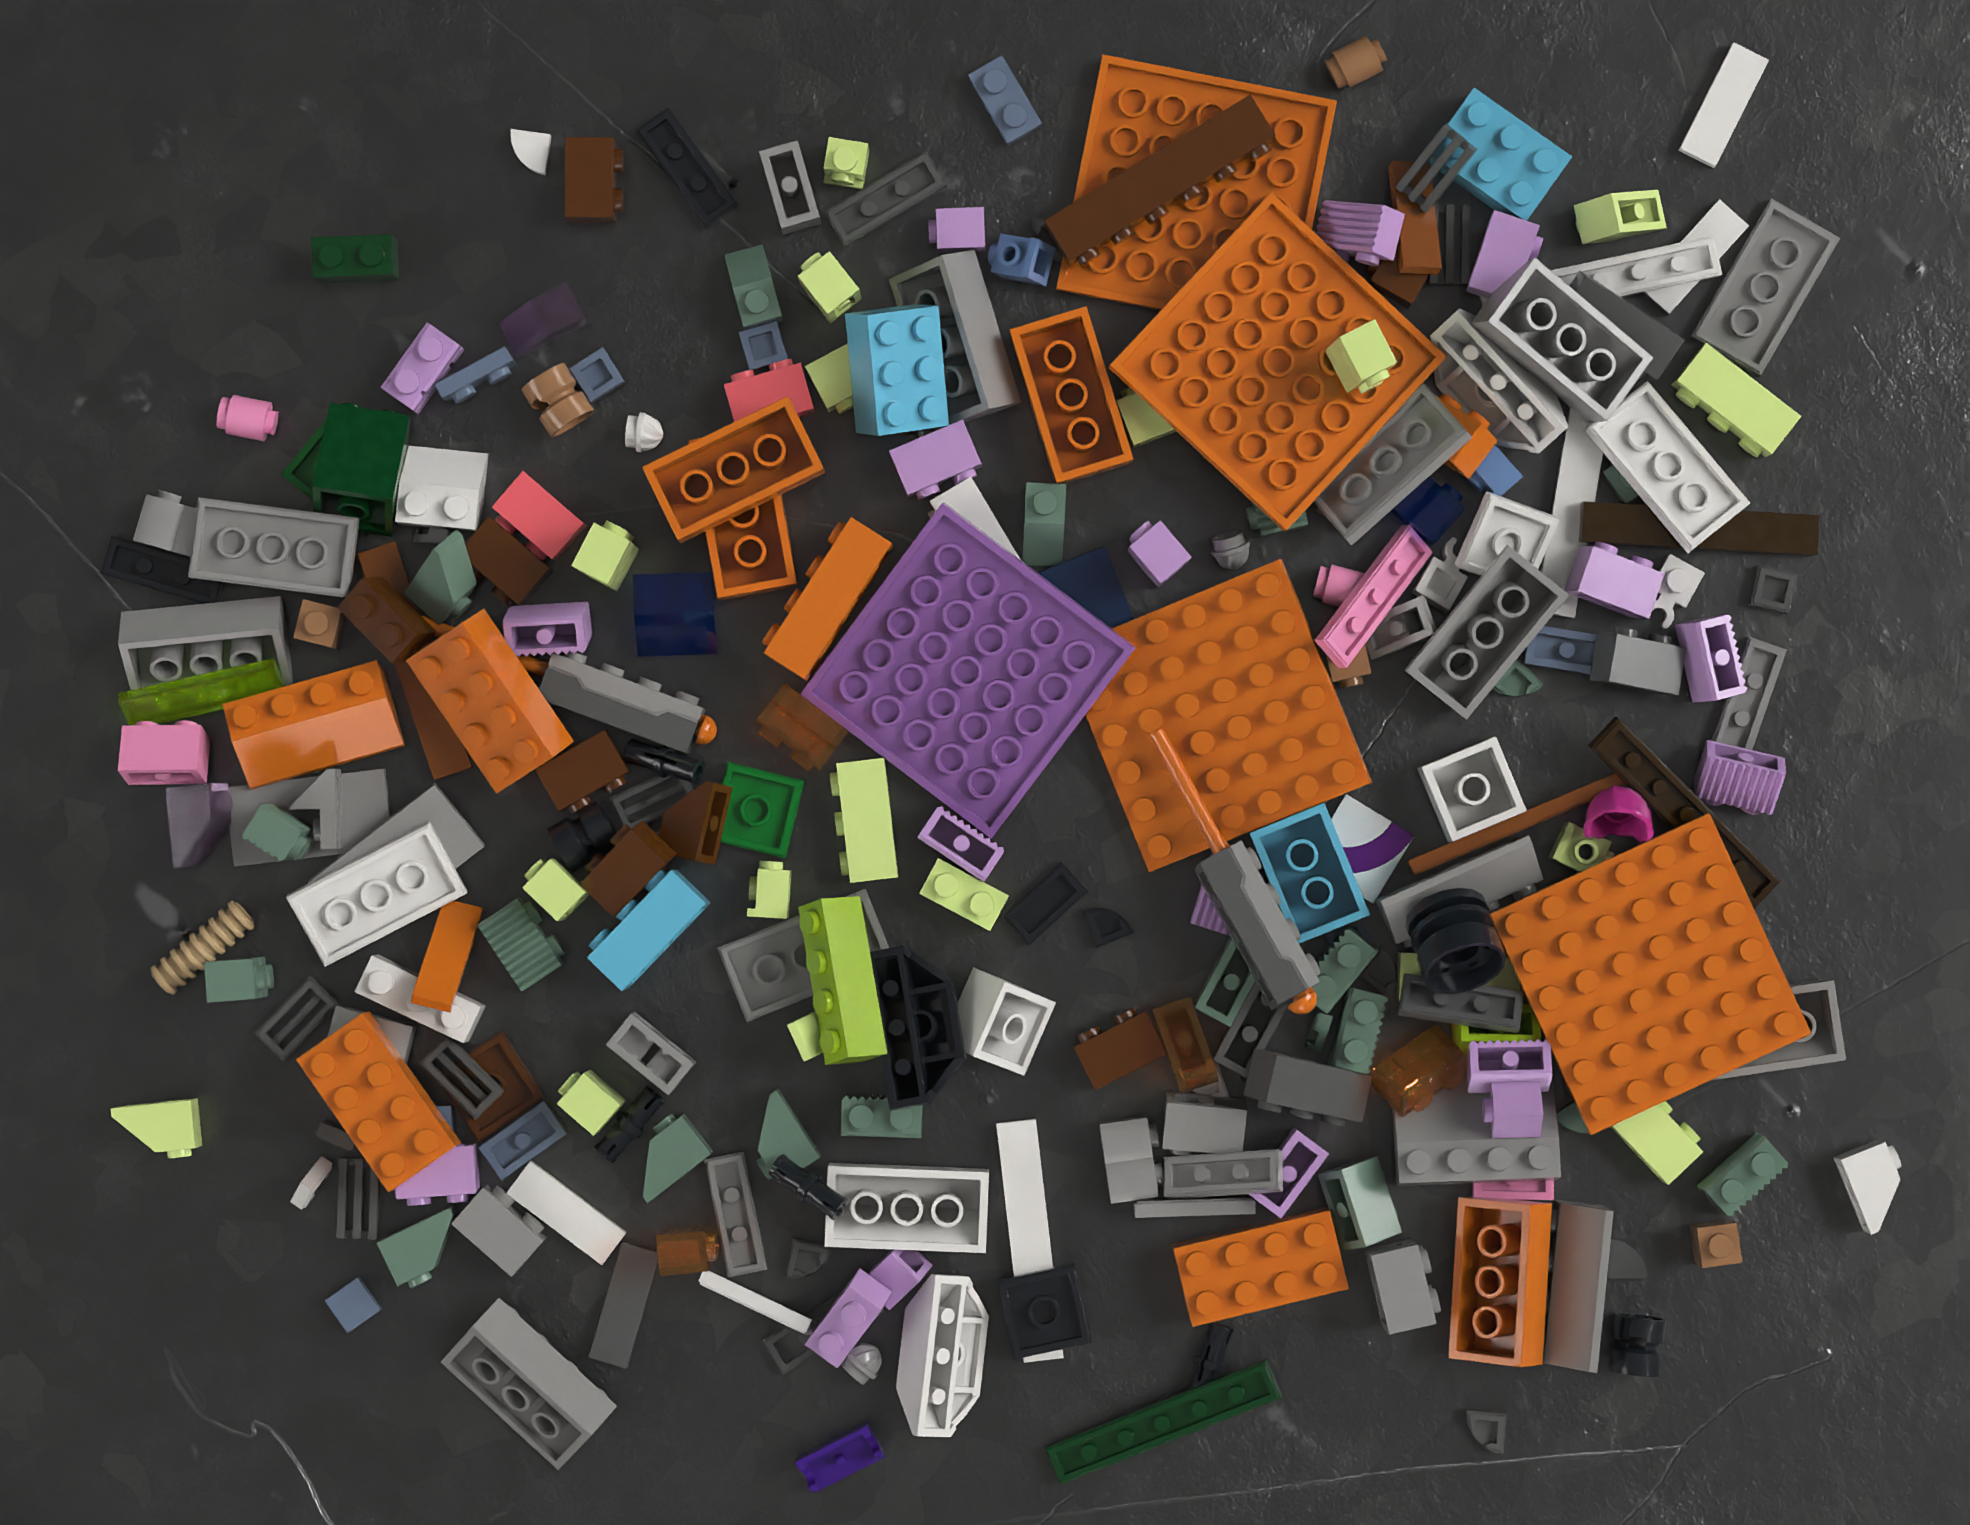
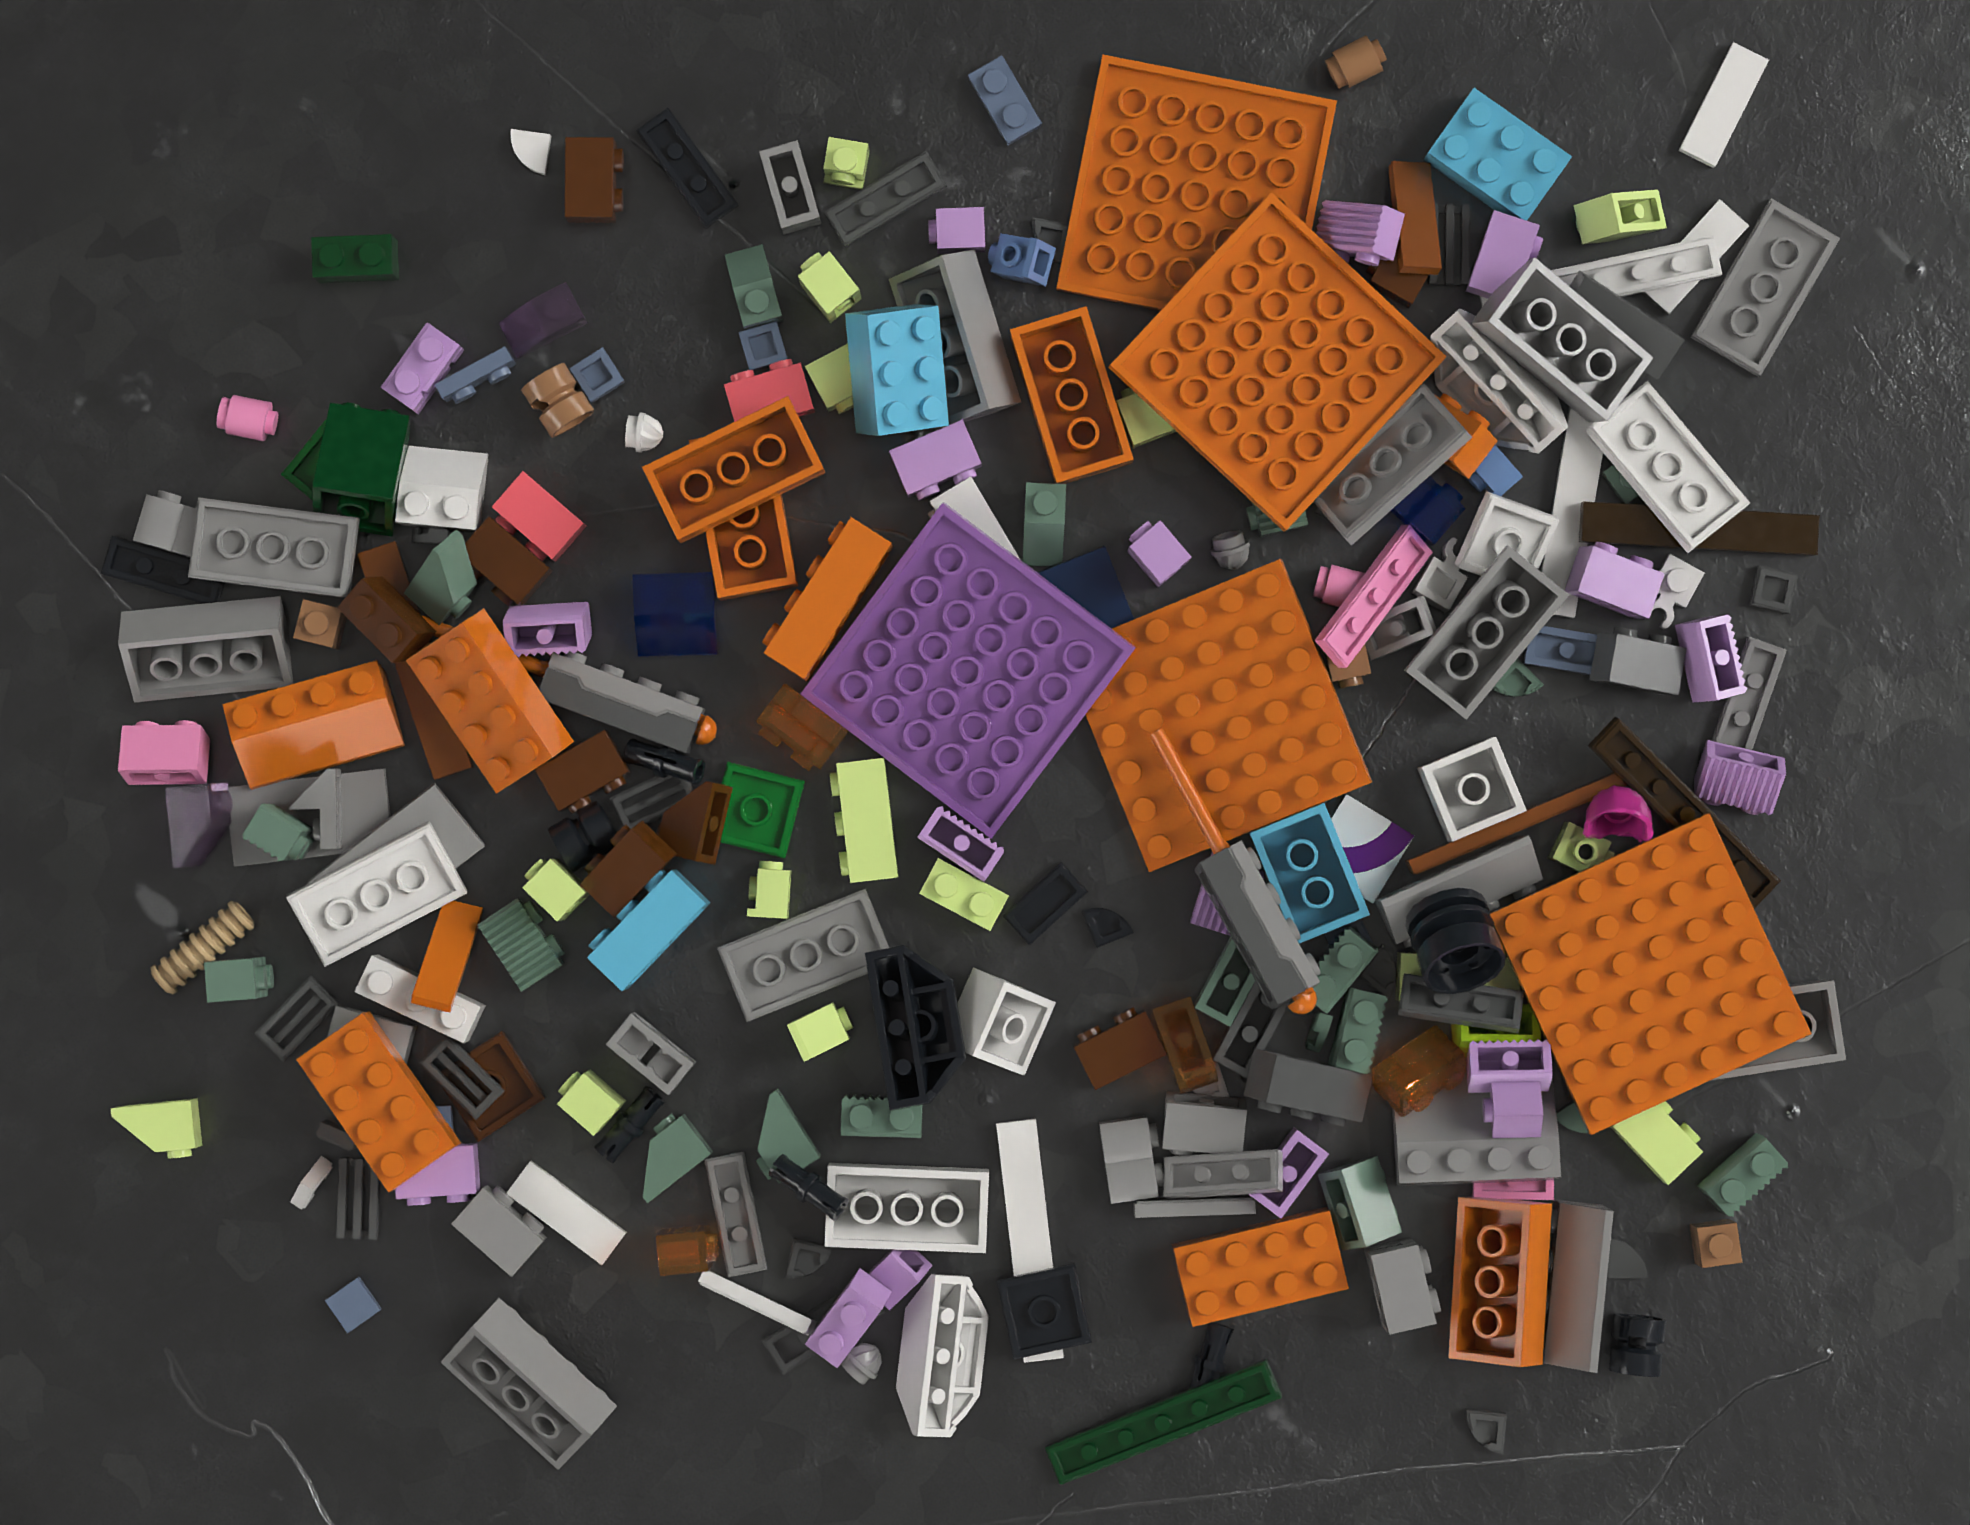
(199, 693): clear neon green tile -> none
(417, 1248): sand green slope -> none
(523, 1140): sand blue plate -> none
(606, 554): yellowish green brick -> none
(624, 1305): dark grey tile -> none
(840, 1457): dark purple hinge -> none
(842, 980): lime brick -> none
(1159, 181): reddish brown brick -> none
(1361, 358): yellowish green brick -> none
(1415, 194): dark grey tile -> none
(1735, 401): yellowish green brick -> none
(1870, 1181): white slope -> none

